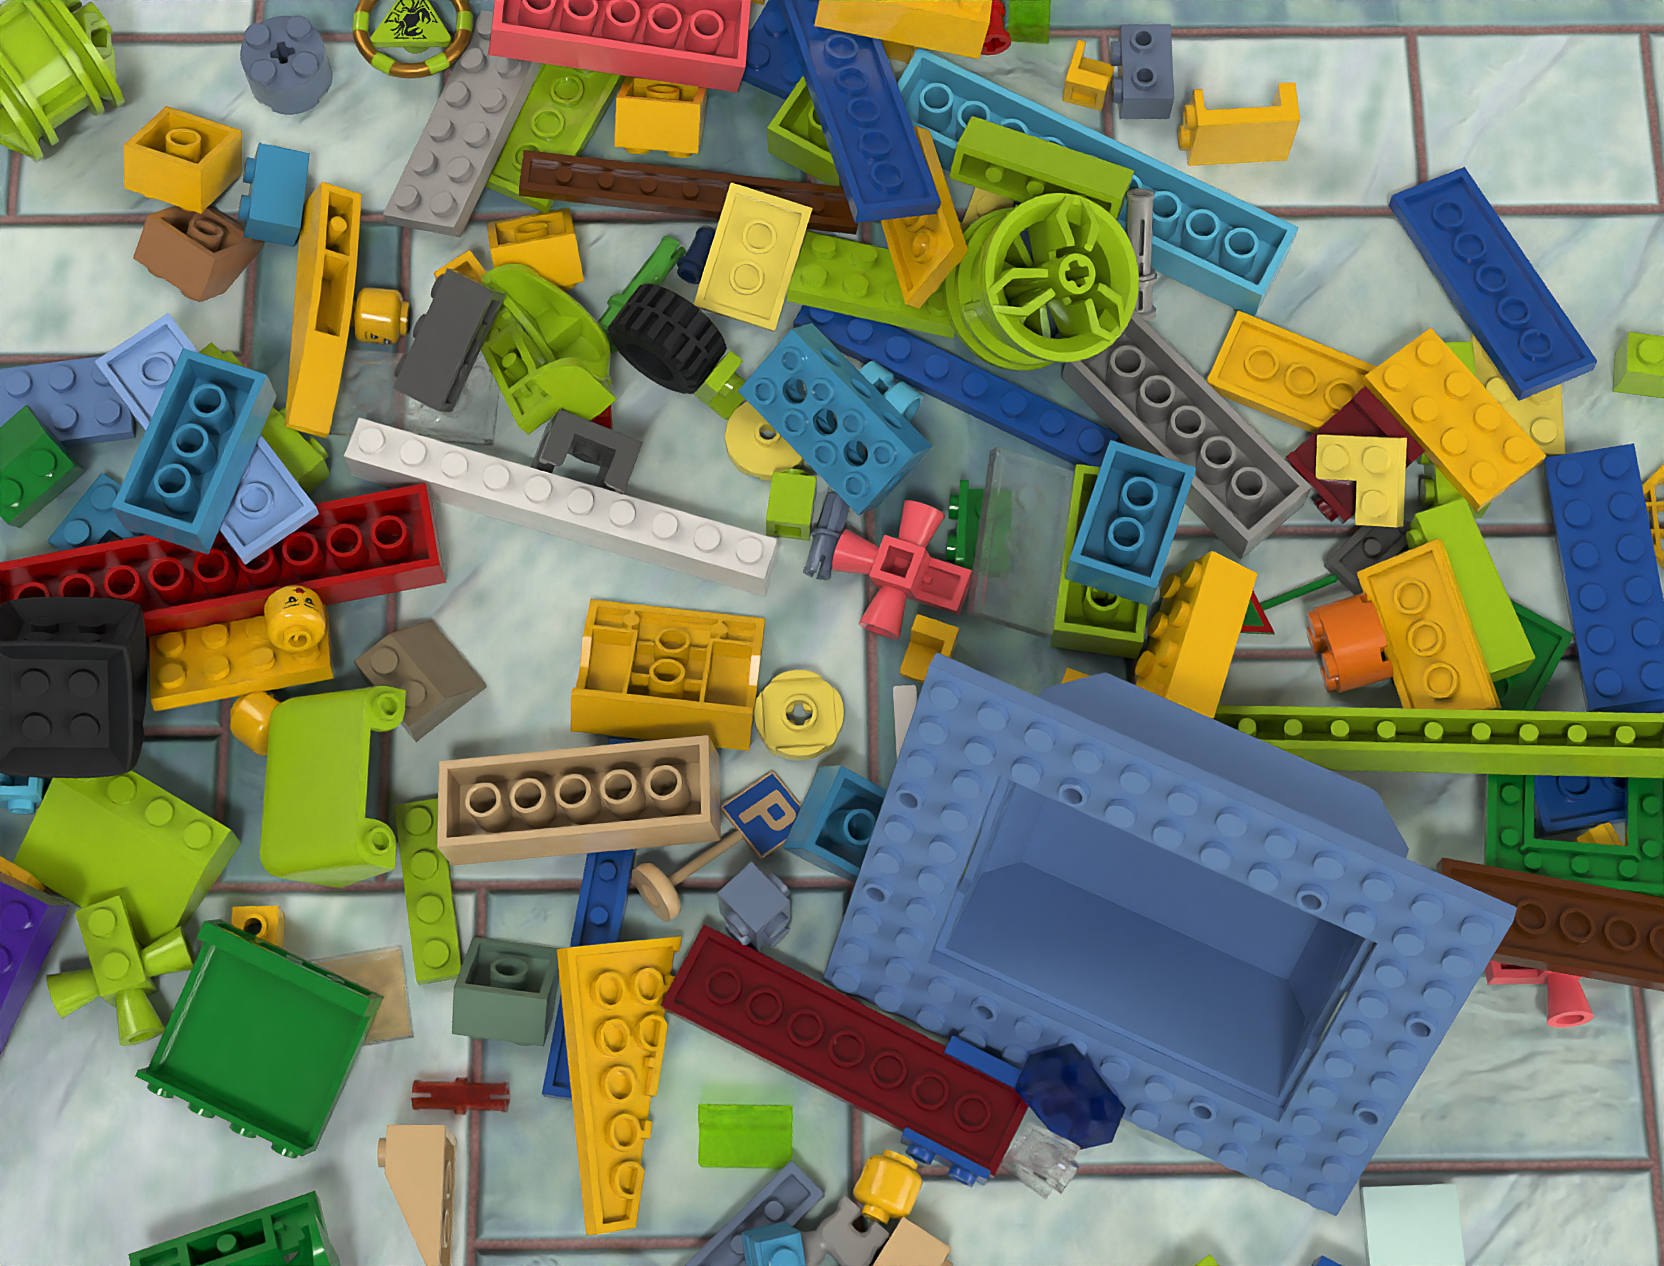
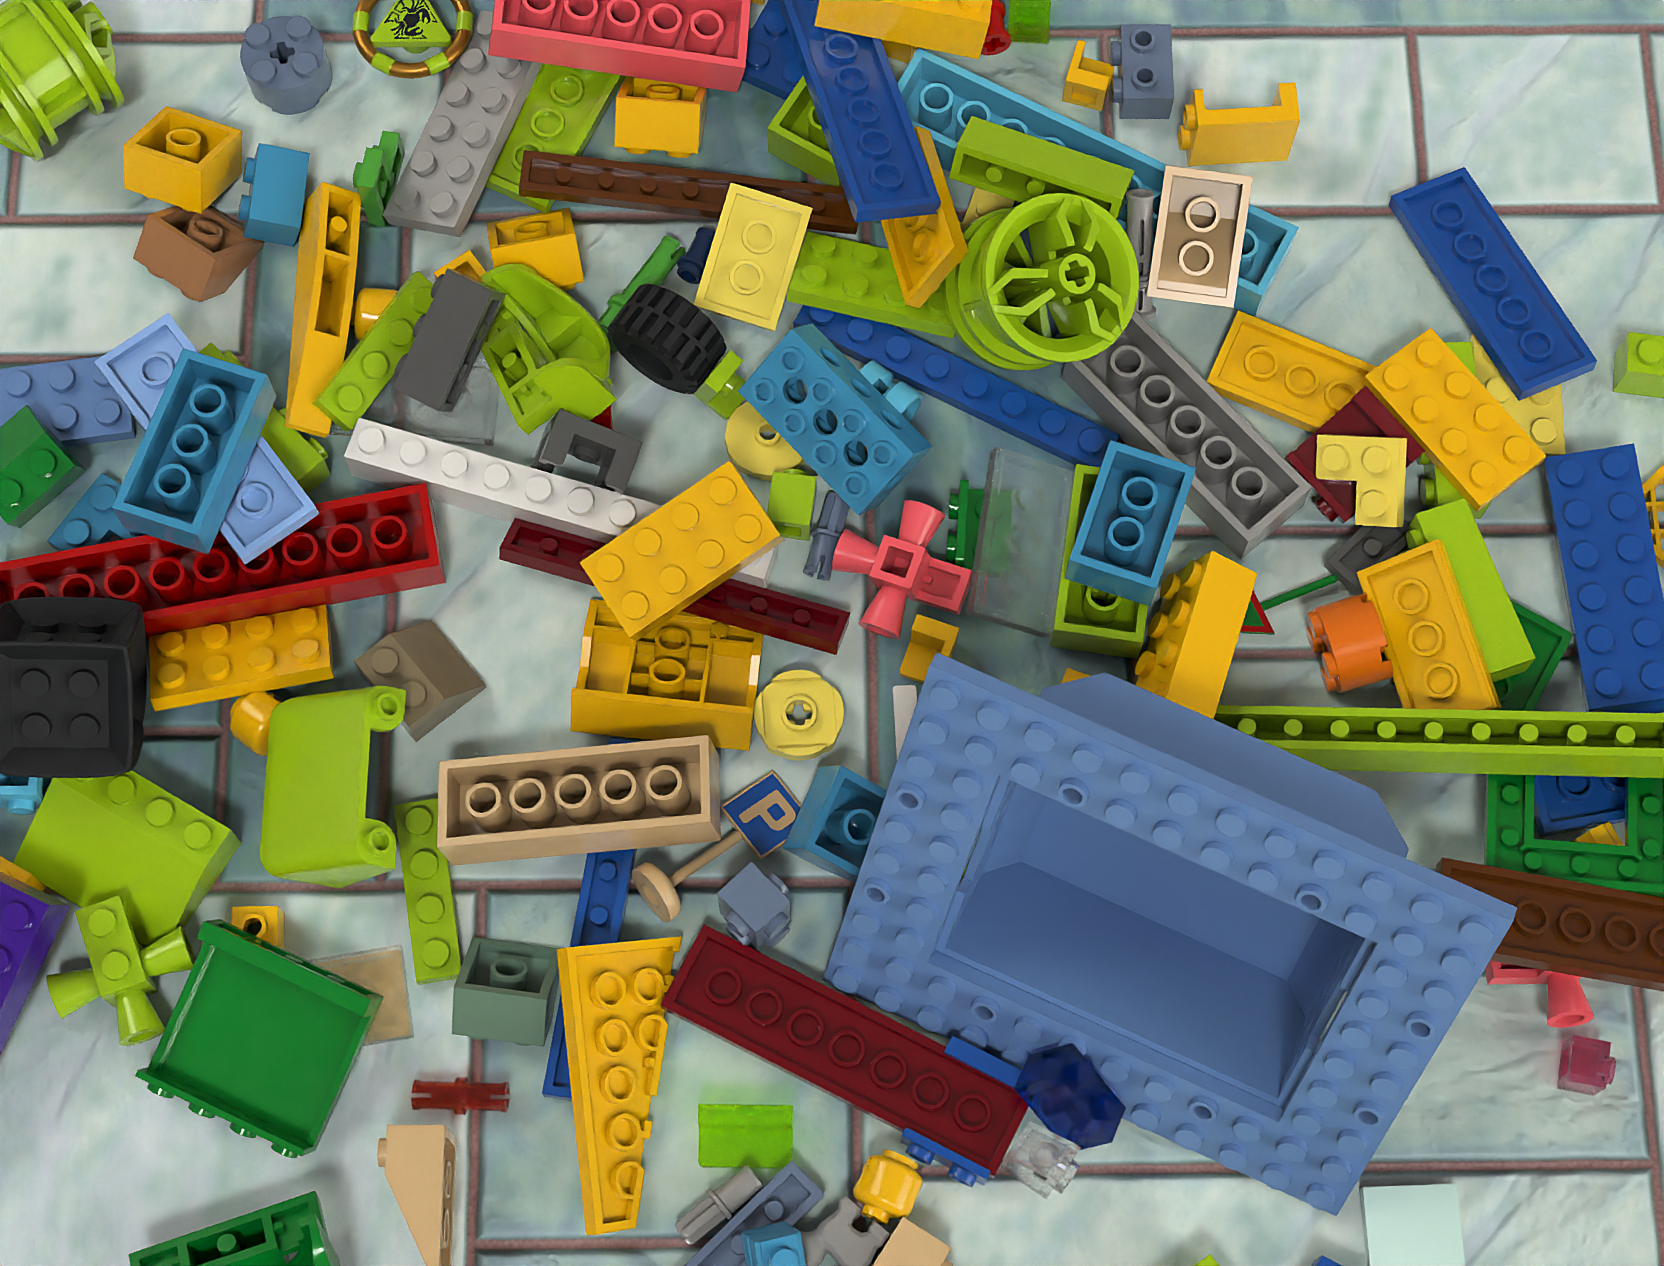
(294, 616): yellow head -> none
(376, 355): none -> lime plate
(379, 176): none -> bright green plate
(682, 551): none -> yellow brick
(718, 1205): none -> light grey axle
(728, 603): none -> dark red plate
(1199, 236): none -> tan slope
(1585, 1065): none -> clear pink plate

